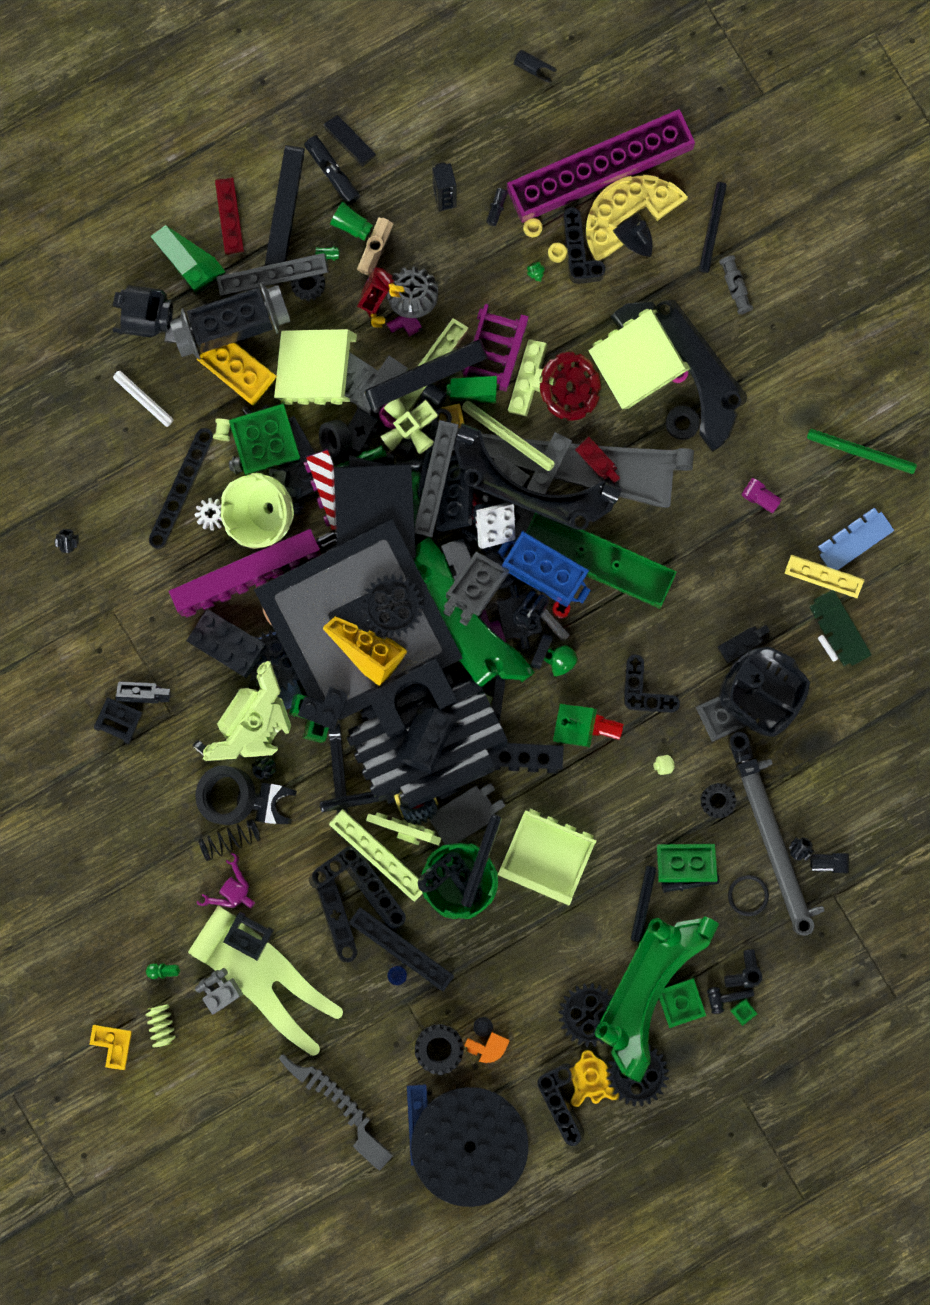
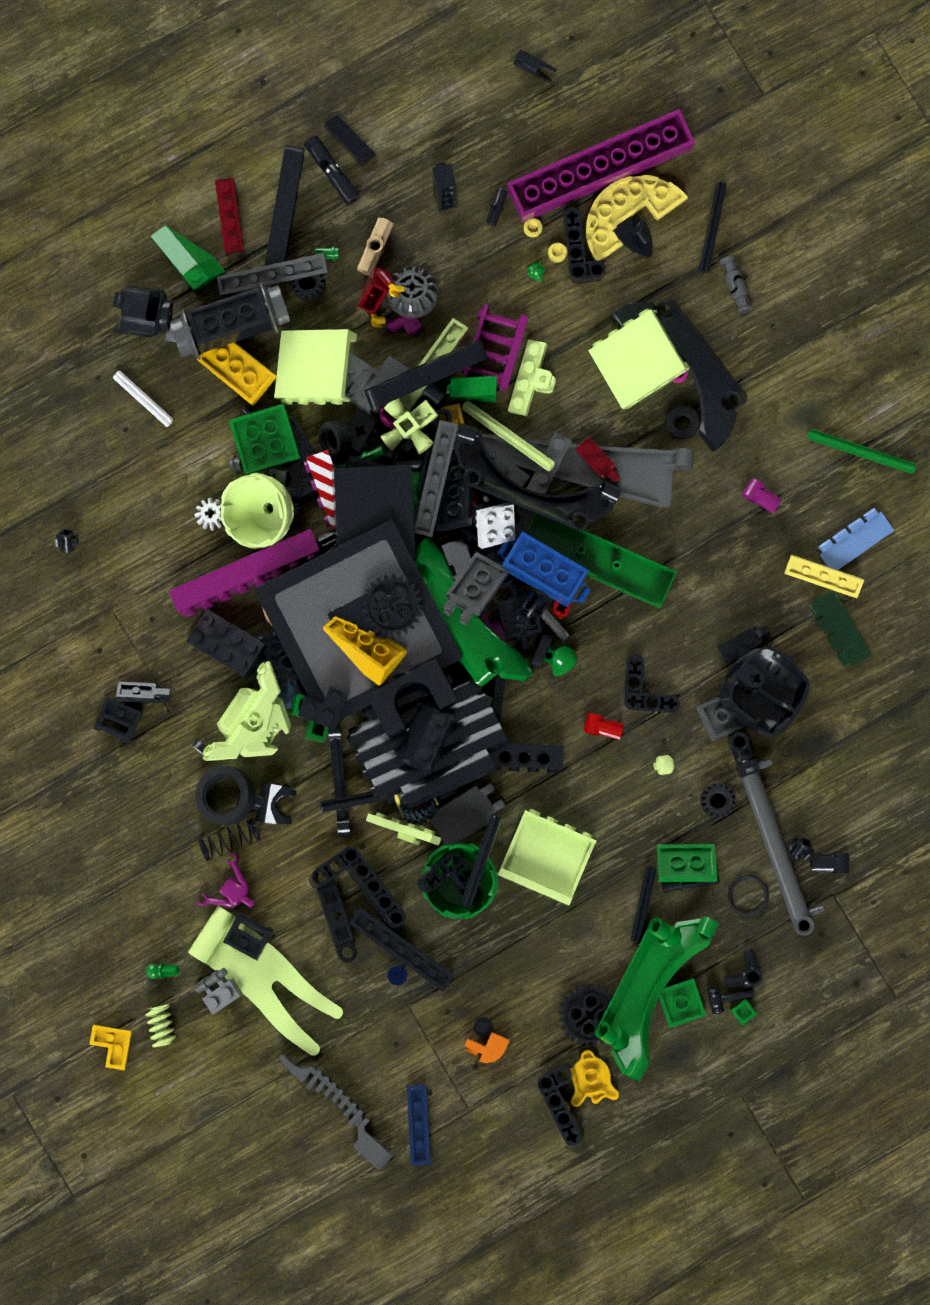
(181, 479): black beam -> none
(222, 430): yellowish green bush -> none
(264, 767): black gear -> none
(351, 222): green plant -> none
(376, 854): yellowish green plate -> none
(451, 1061): black tyre -> none
(465, 1176): black plate -> none
(575, 725): green tile -> none
(580, 384): dark red plate -> none
(623, 1085): black gear -> none
(828, 648): white piece -> none

